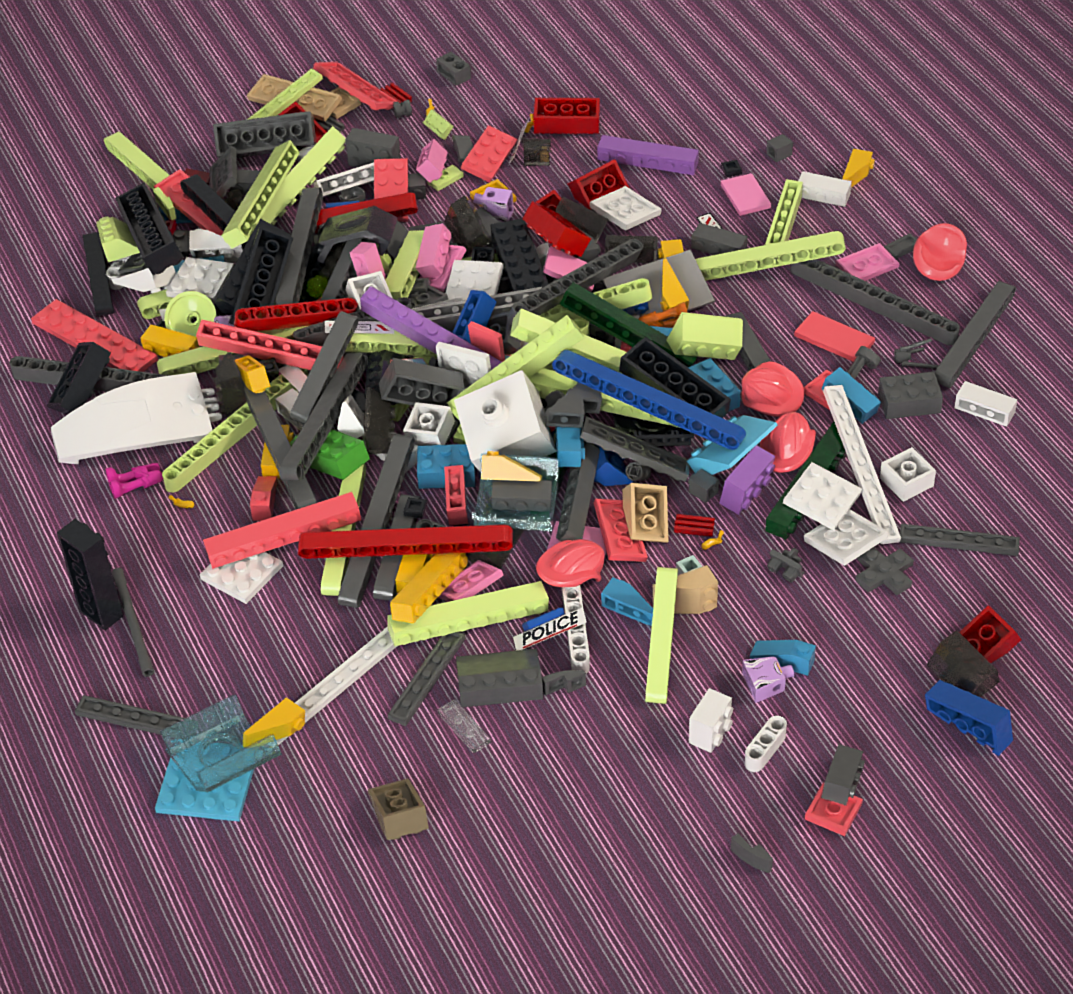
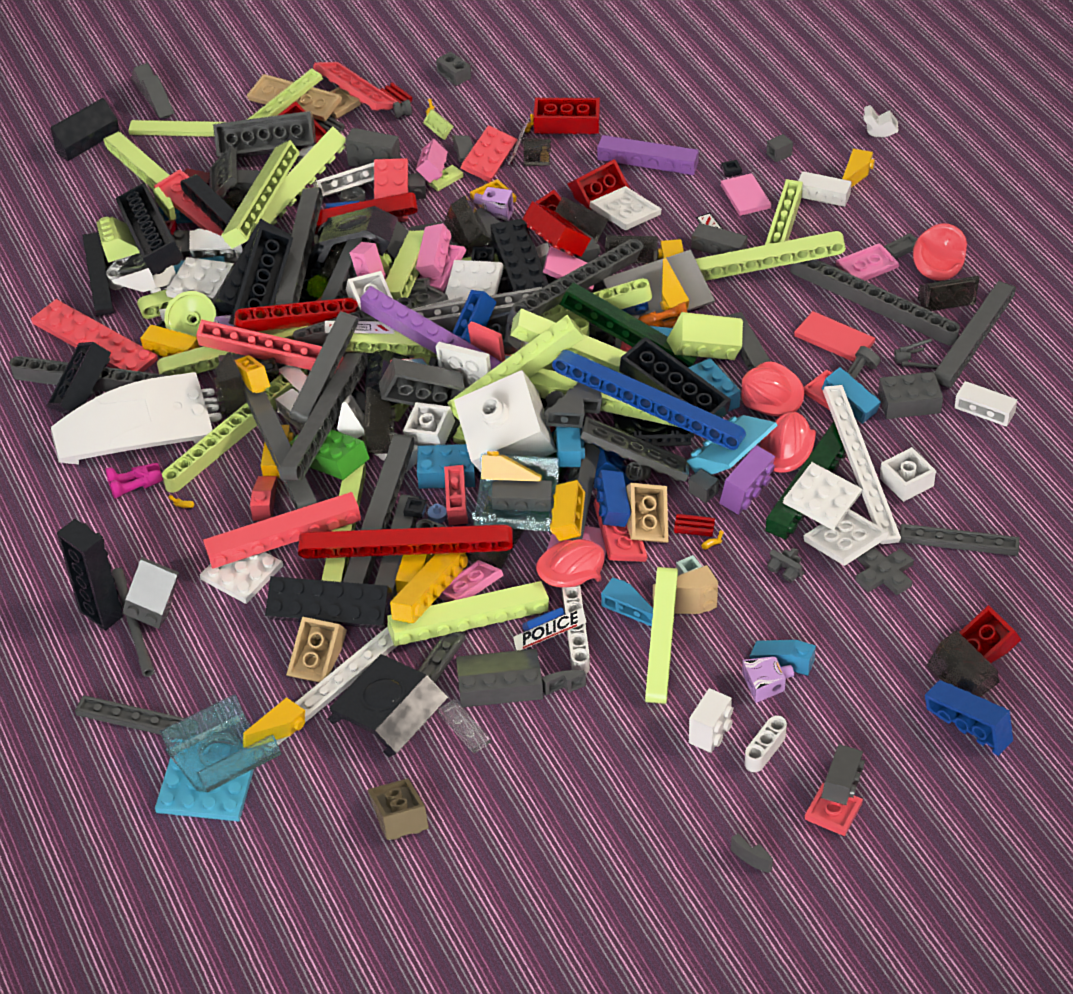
(84, 129): none -> black slope
(151, 593): none -> slope
(152, 90): none -> dark grey slope
(172, 128): none -> yellowish green tile
(316, 649): none -> tan slope
(329, 601): none -> black brick
(389, 702): none -> black panel
(437, 513): none -> light blue tile
(567, 510): none -> yellow brick
(612, 498): none -> blue brick
(881, 125): none -> white brick
(949, 293): none -> clear smoke slope

